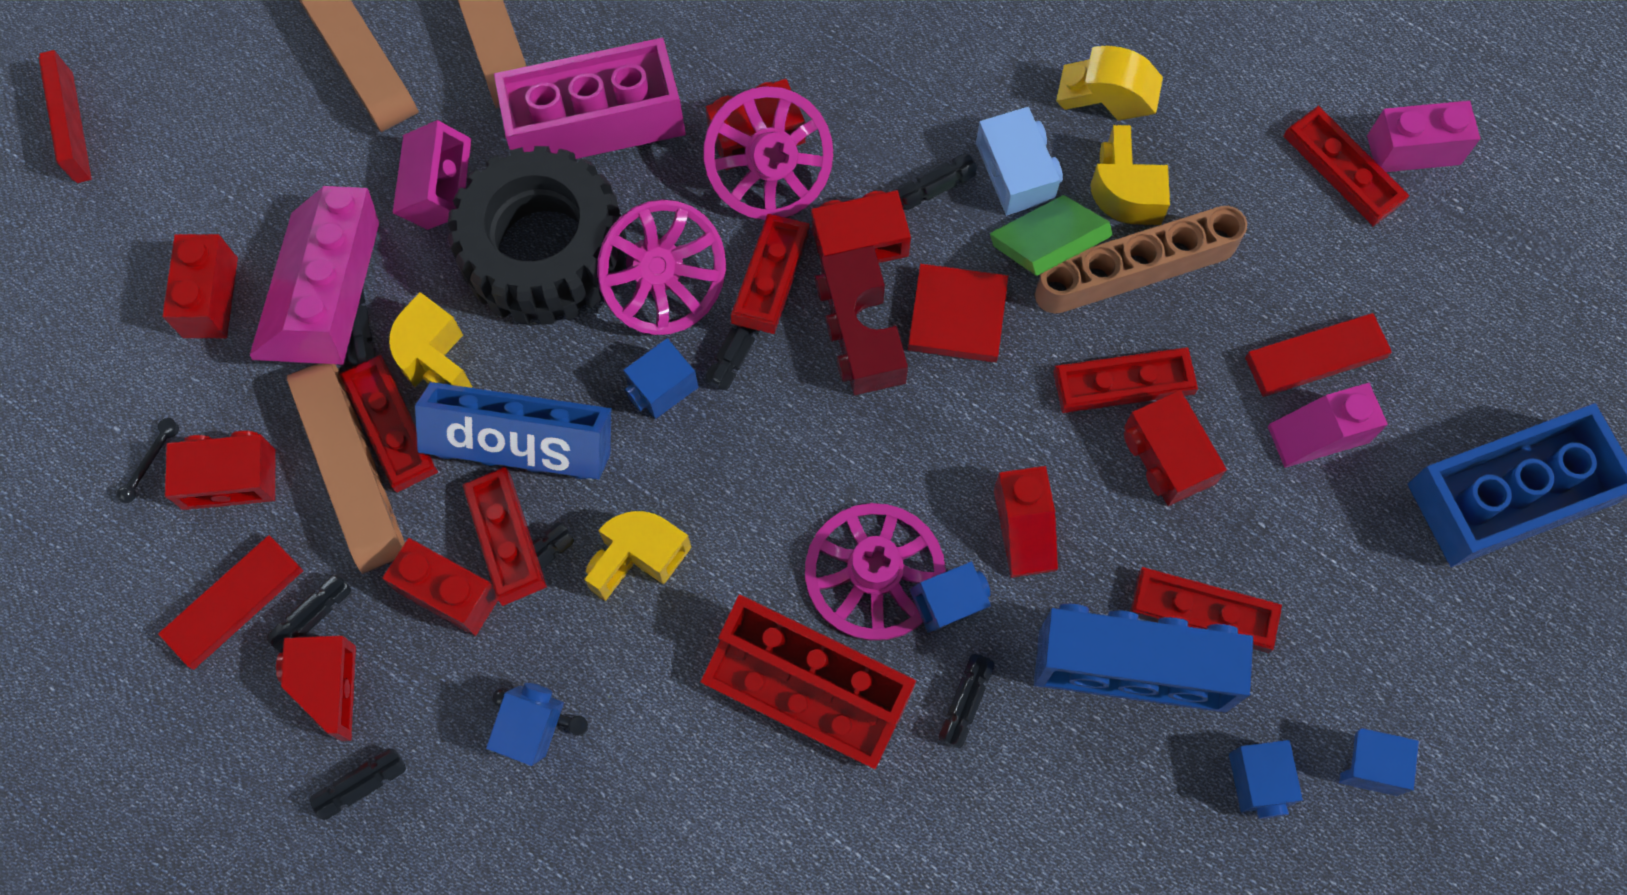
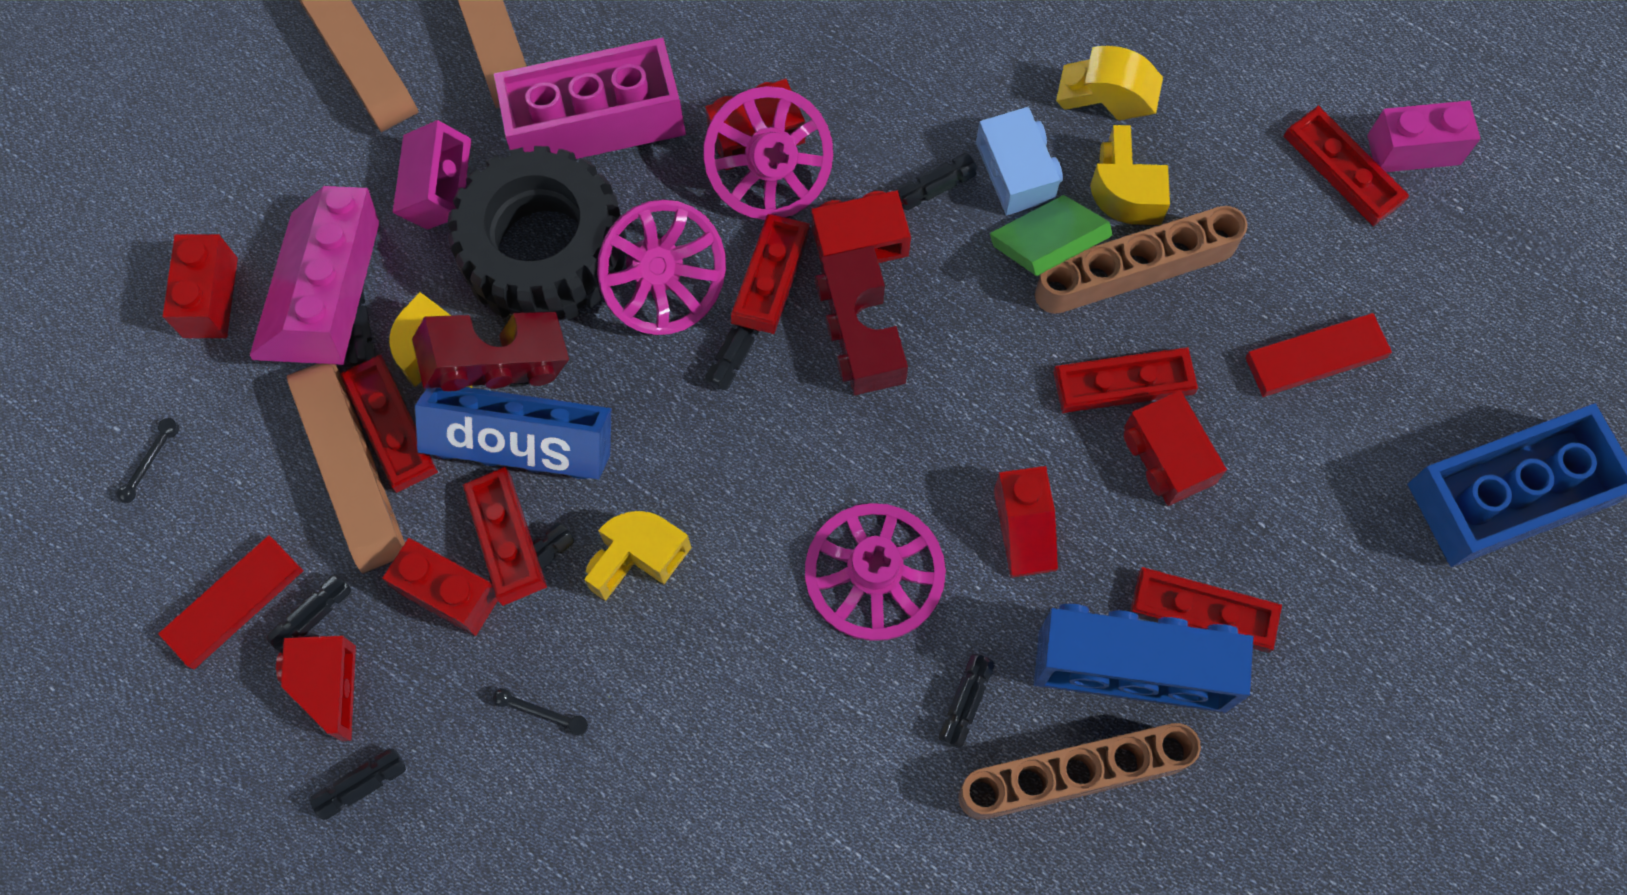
(64, 117): red tile -> none
(220, 471): red brick -> none
(455, 357): none -> dark red arch
(525, 723): blue brick -> none
(659, 379): blue brick -> none
(808, 681): red brick -> none
(951, 596): blue brick -> none
(958, 313): red tile -> none
(1098, 757): none -> nougat beam
(1265, 778): blue brick -> none
(1328, 425): dark pink slope -> none
(1382, 763): blue panel -> none

